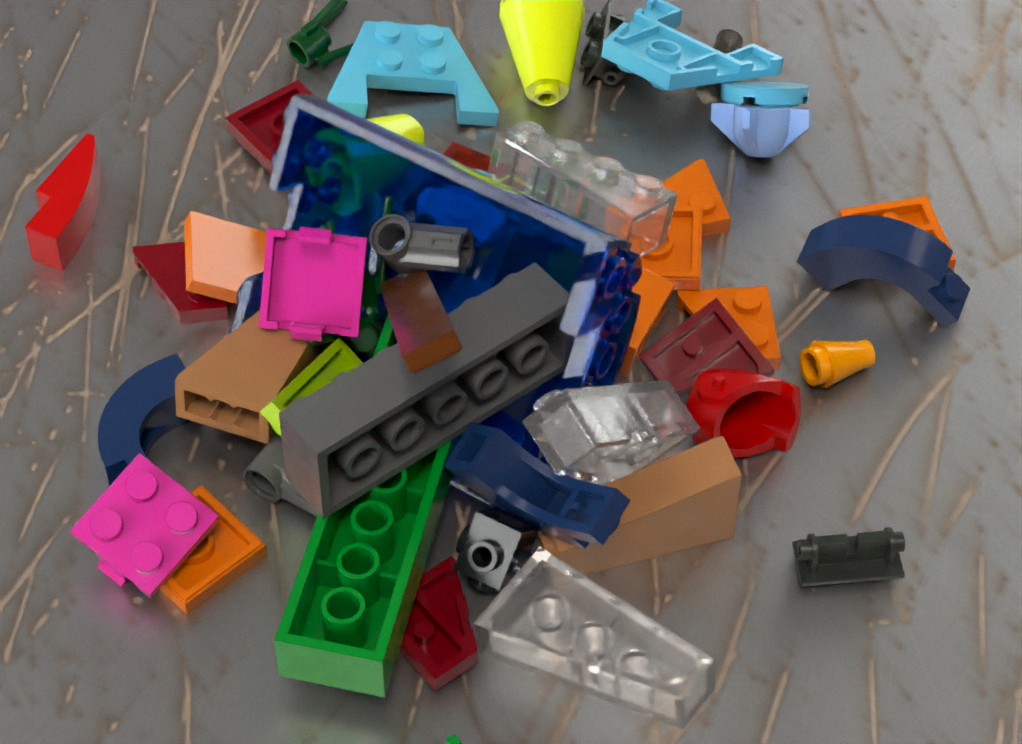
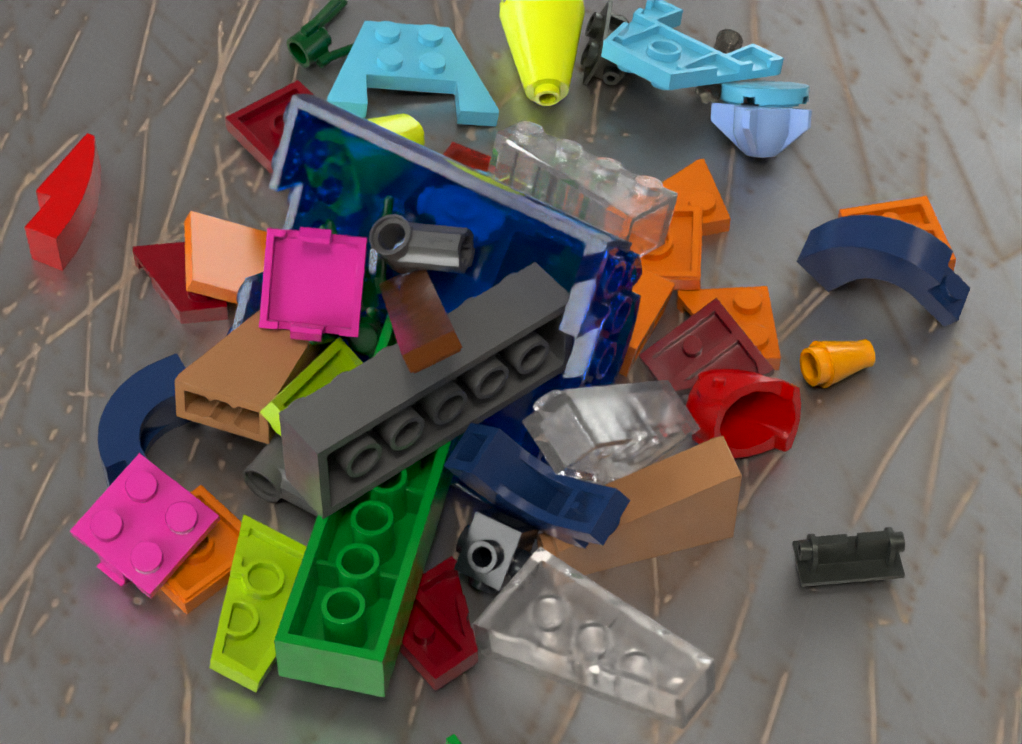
(254, 603): none -> lime wing

